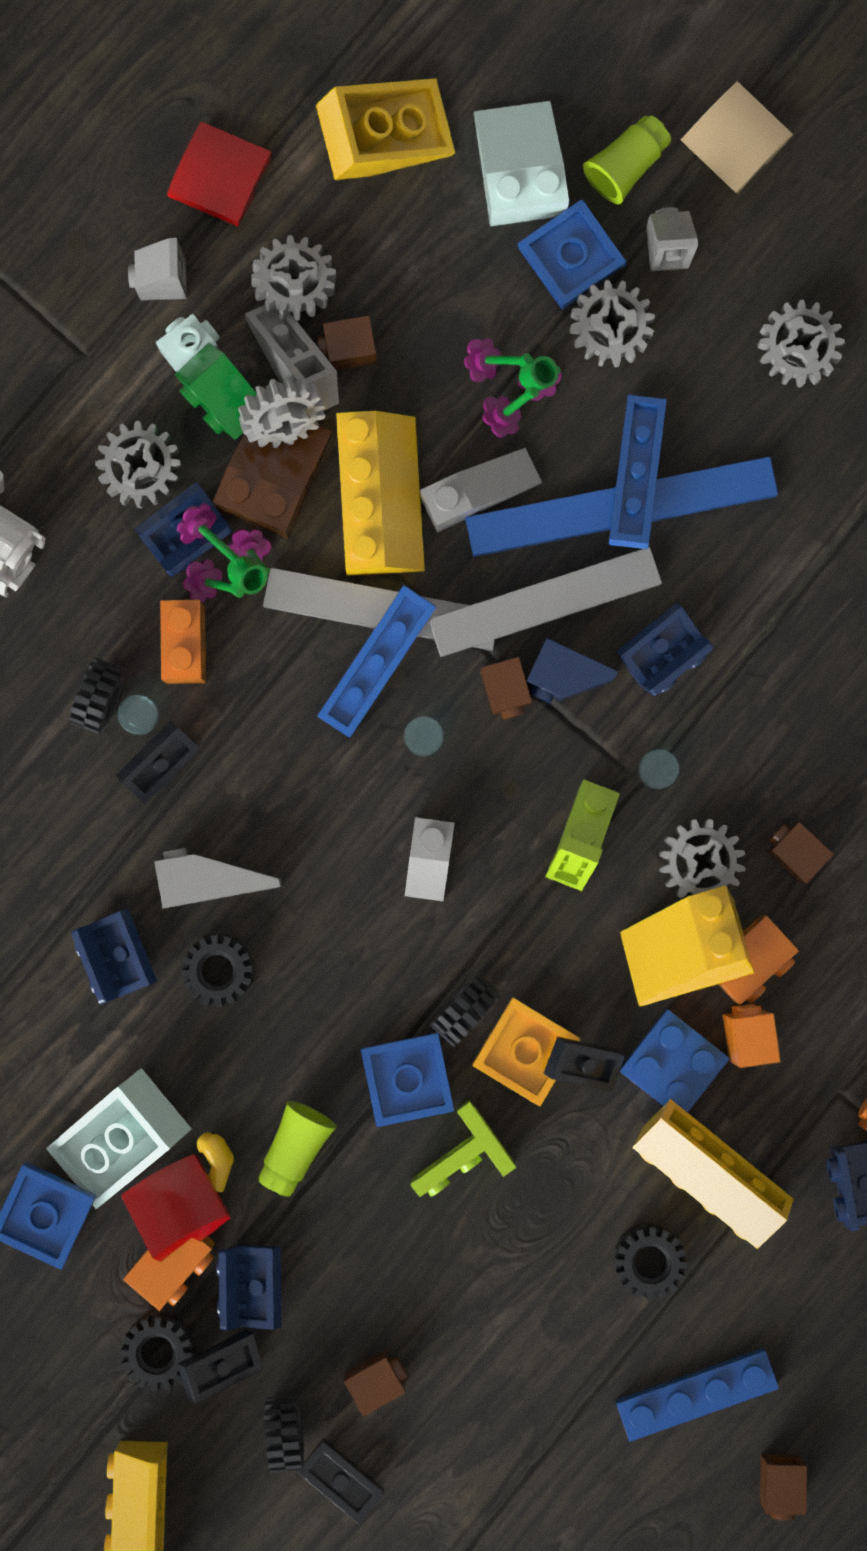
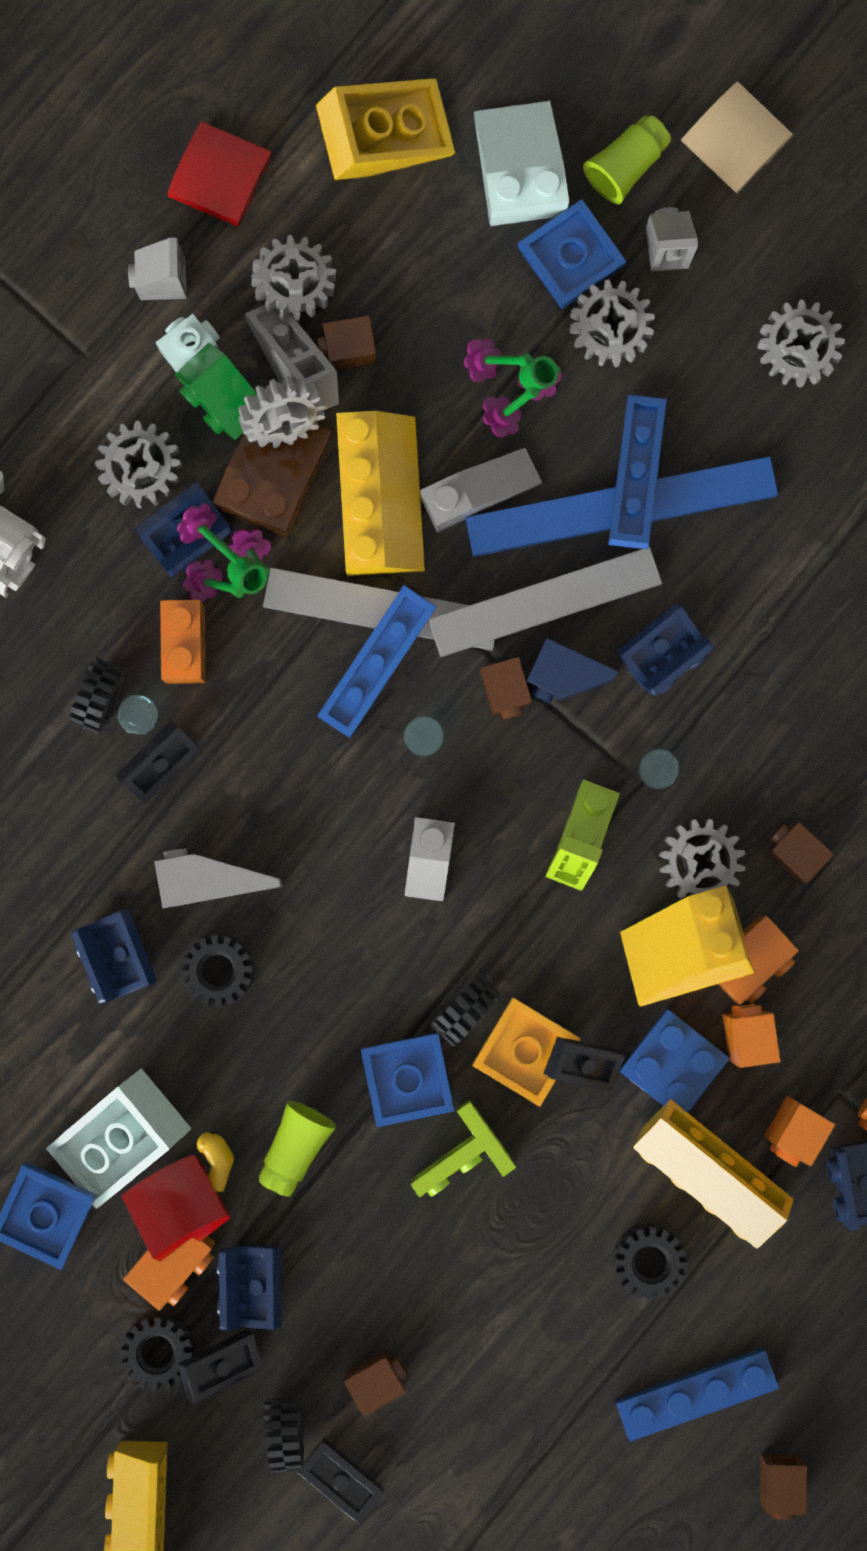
(797, 1133): none -> orange brick

